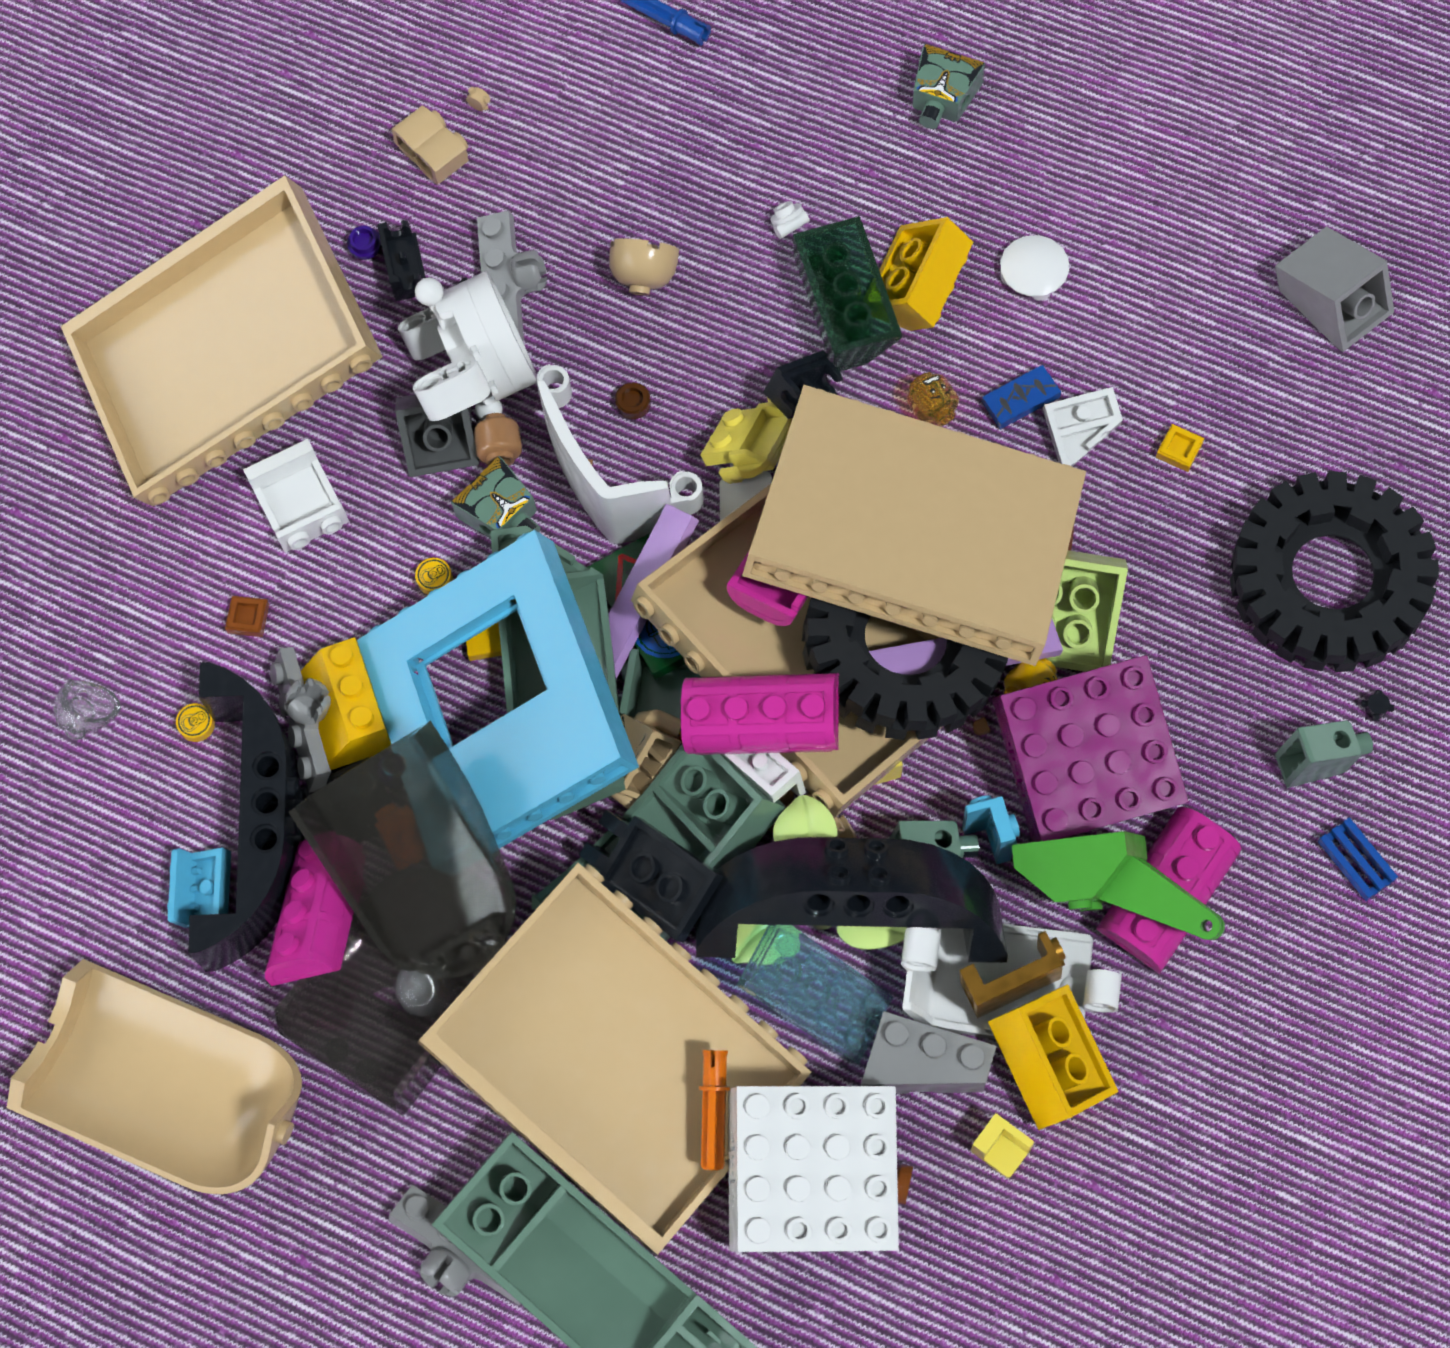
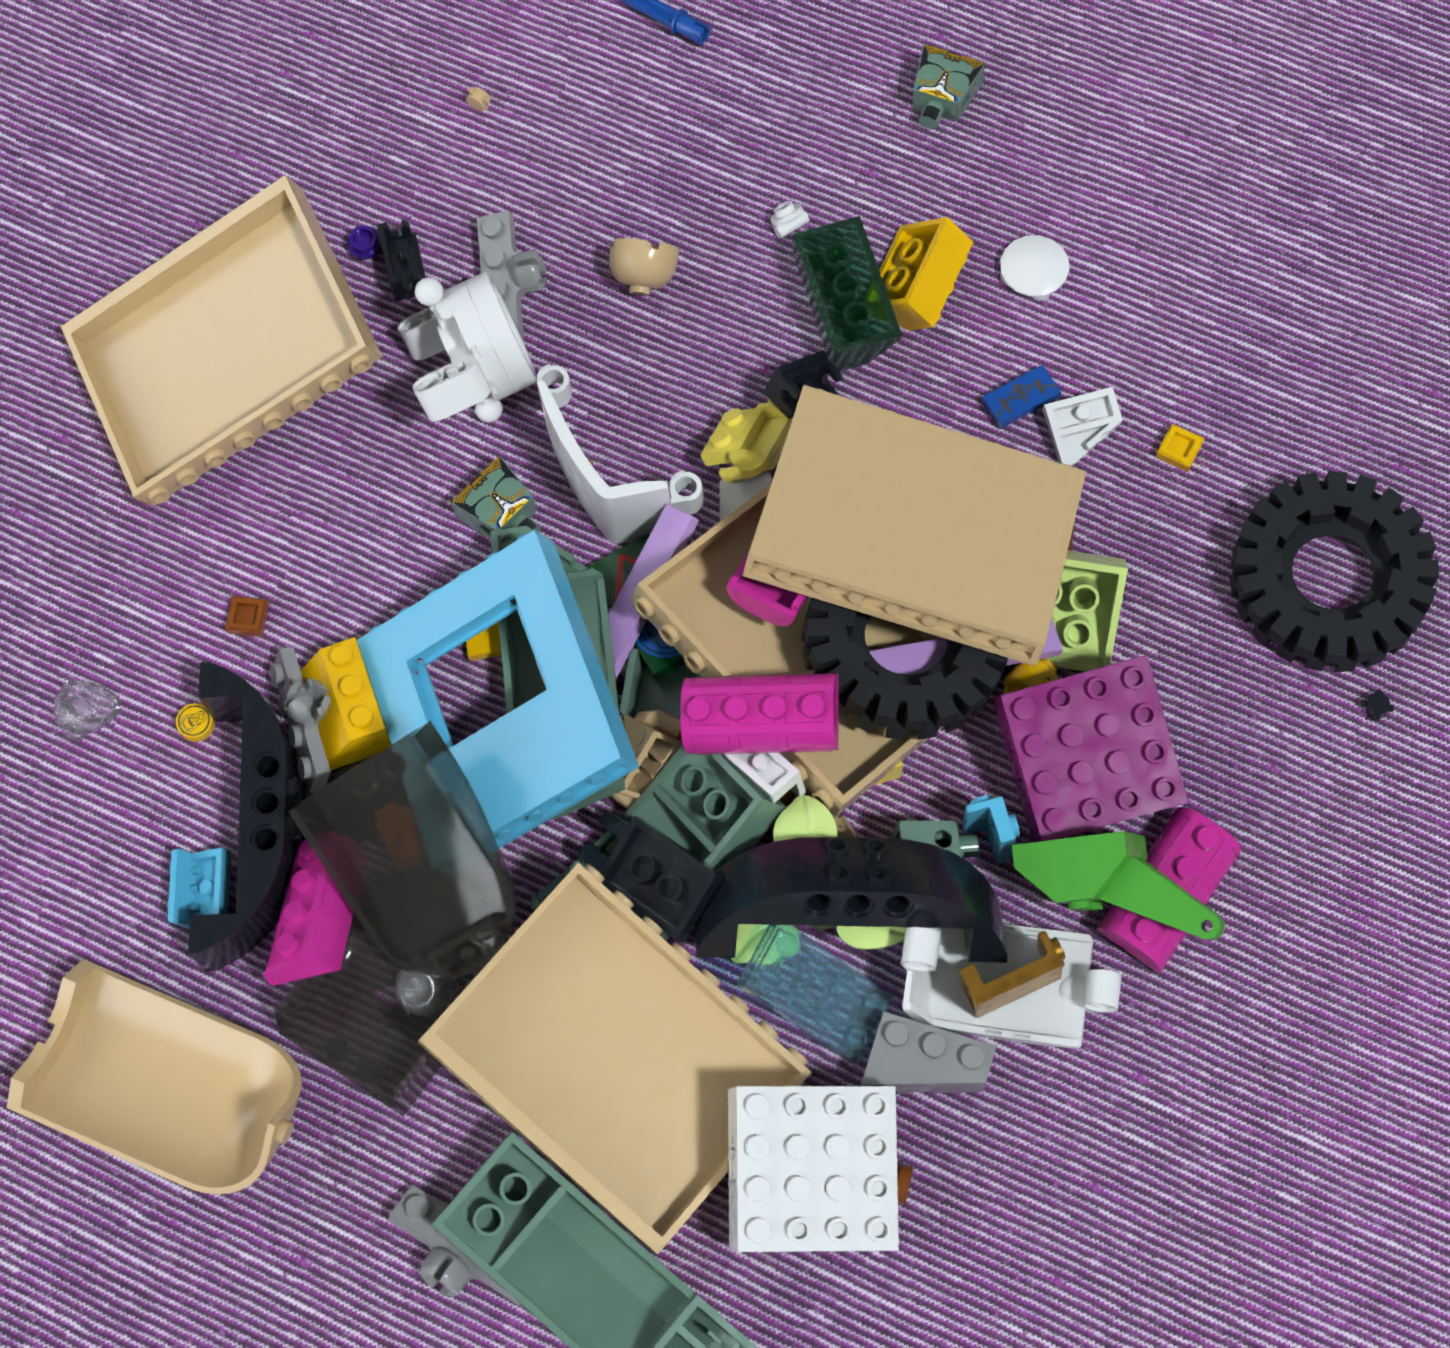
(296, 496): white panel -> none
(430, 144): tan brick -> none
(433, 574): yellow tile -> none
(434, 444): dark grey slope -> none
(497, 437): medium nougat head -> none
(632, 400): reddish brown tile -> none
(714, 1109): orange axle -> none
(933, 399): clear yellow head -> none
(981, 727): medium nougat piece -> none
(1002, 1146): light yellow panel -> none
(1053, 1057): yellow slope -> none
(1321, 752): sand green torso -> none
(1337, 286): light grey slope -> none
(1368, 850): blue tile -> none

